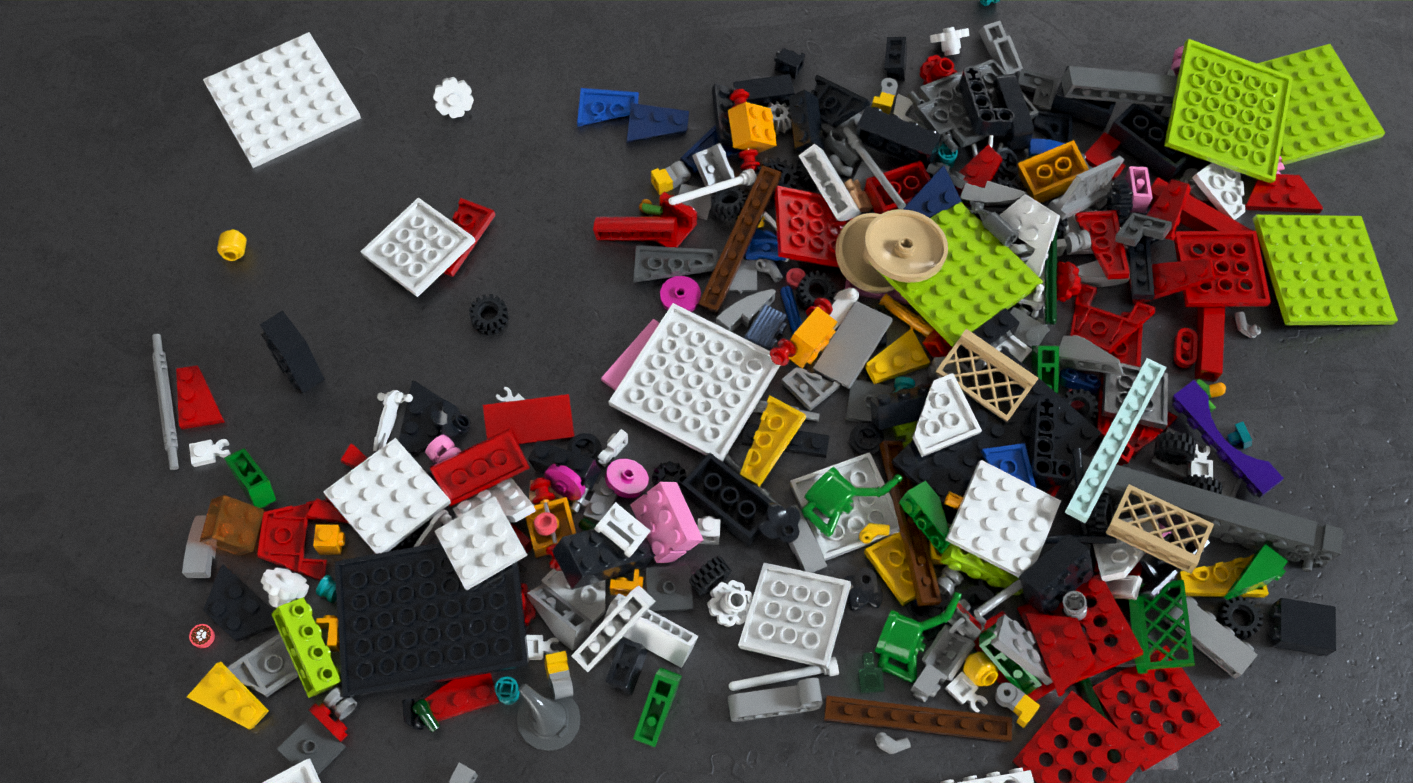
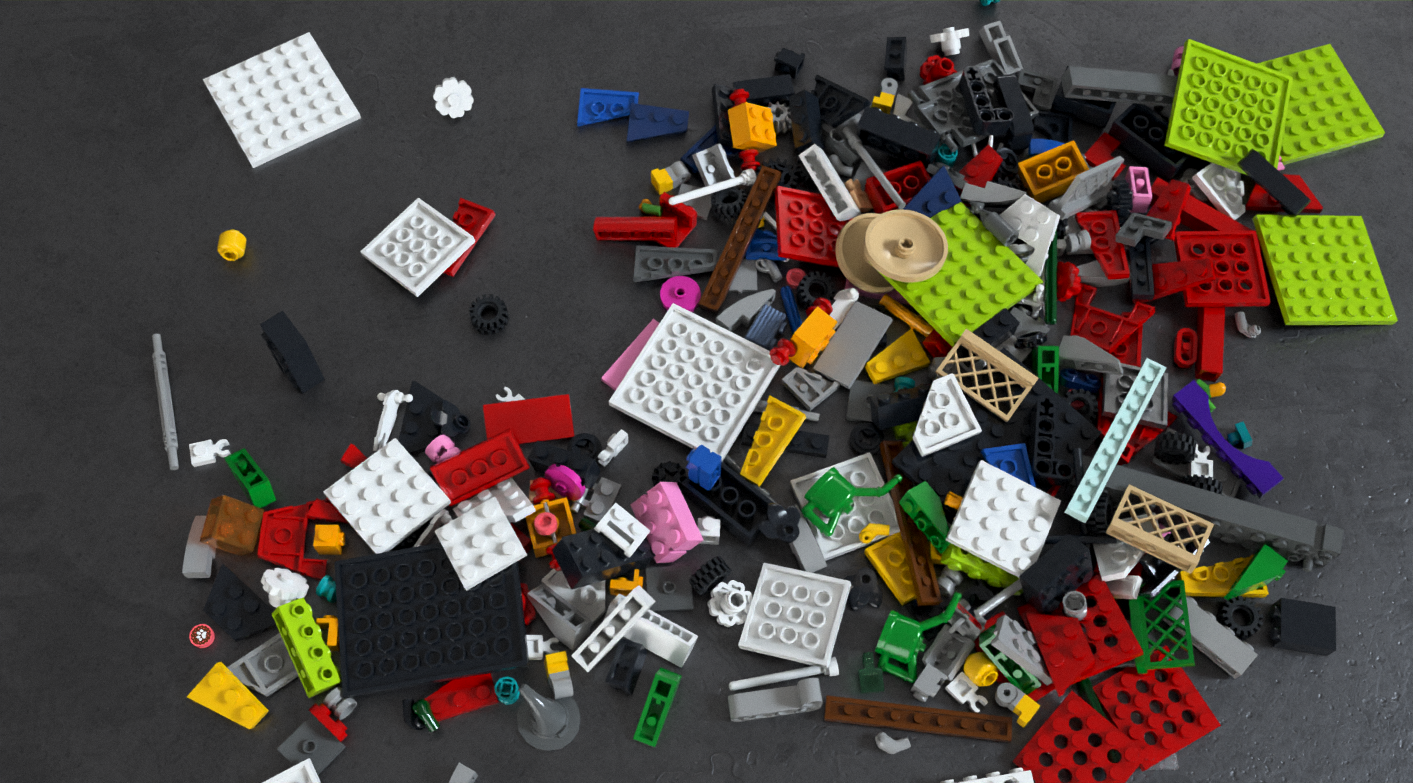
(195, 400): red wing -> none
(626, 478): plate -> none
(704, 466): none -> blue brick
(1030, 340): none -> black gear
(1274, 183): none -> black beam

